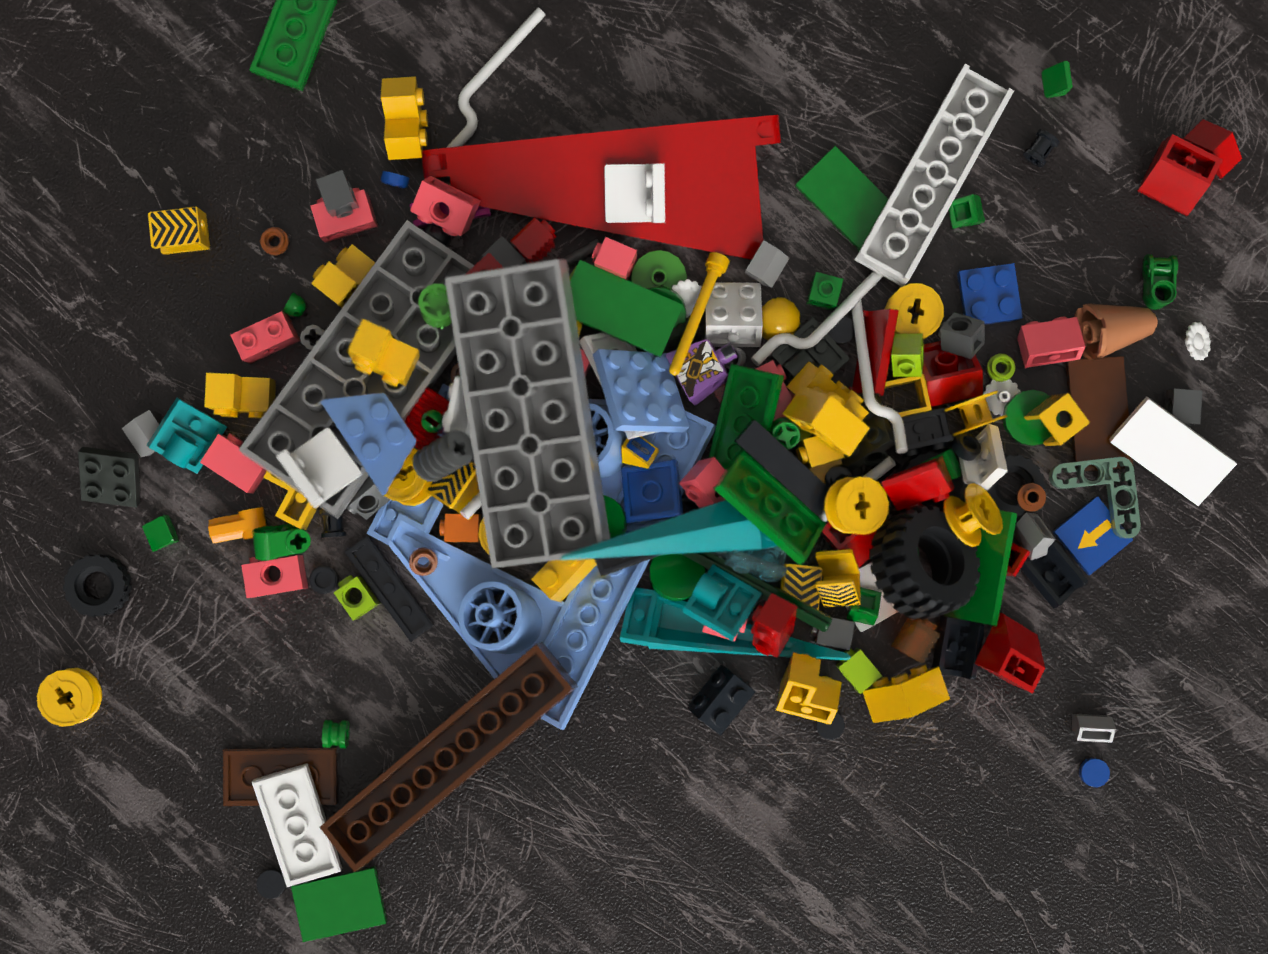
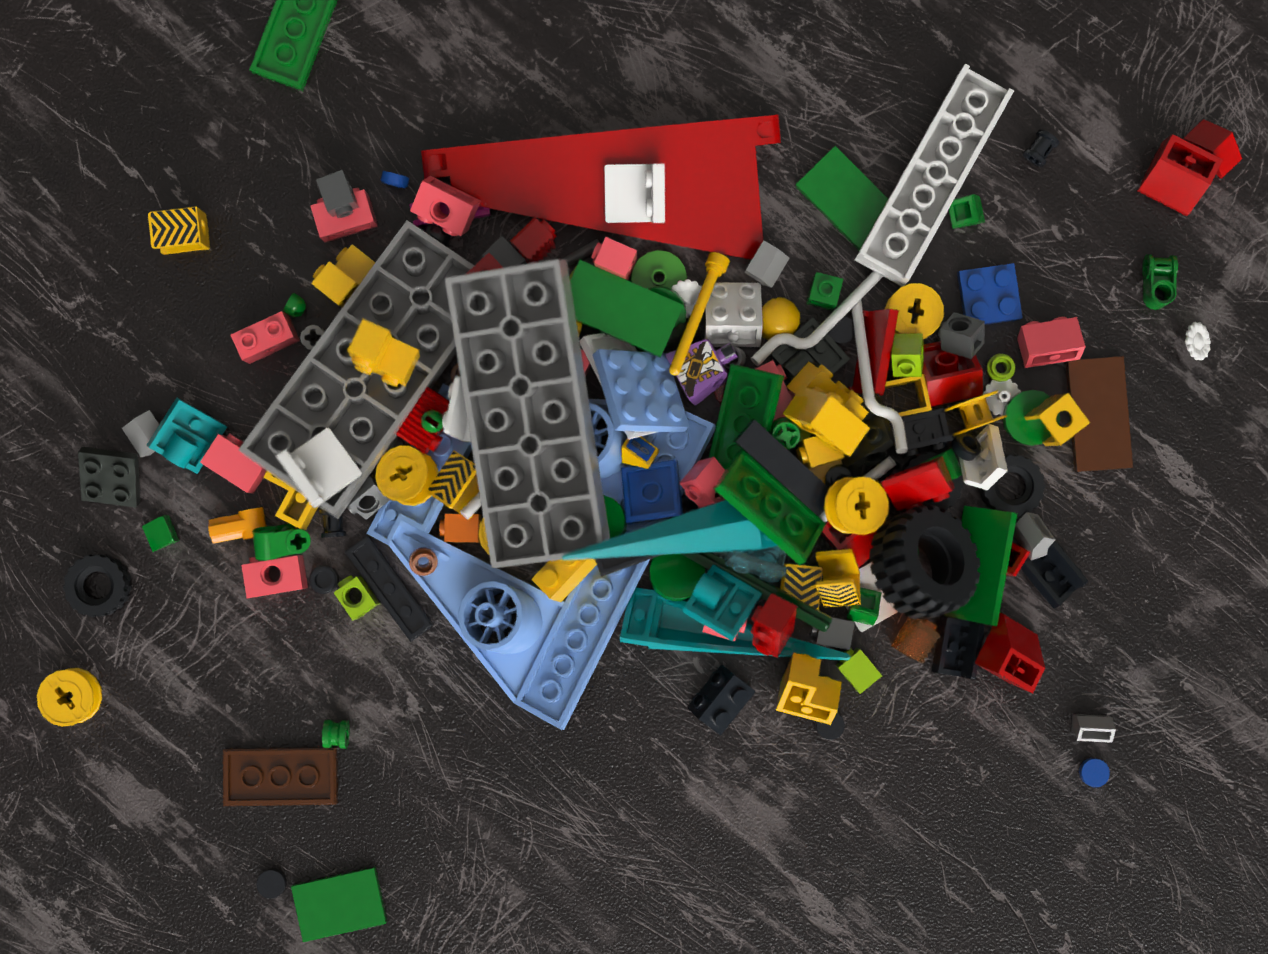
(236, 394): yellow brick -> none
(271, 233): dark orange plate -> none
(293, 822): white tile -> none
(373, 433): medium blue wing -> none
(403, 118): yellow brick -> none
(435, 306): bright green piece -> none
(443, 456): dark grey piece -> none
(448, 756): reddish brown brick -> none
(485, 72): white piece -> none
(906, 694): yellow brick -> none
(977, 512): yellow piece -> none
(1023, 494): dark orange plate -> none
(1057, 80): green slope -> none
(1090, 536): blue tile -> none
(1107, 477): sand green beam -> none
(1113, 327): nougat cone -> none
(1172, 451): white tile -> none
(1184, 405): dark grey brick -> none

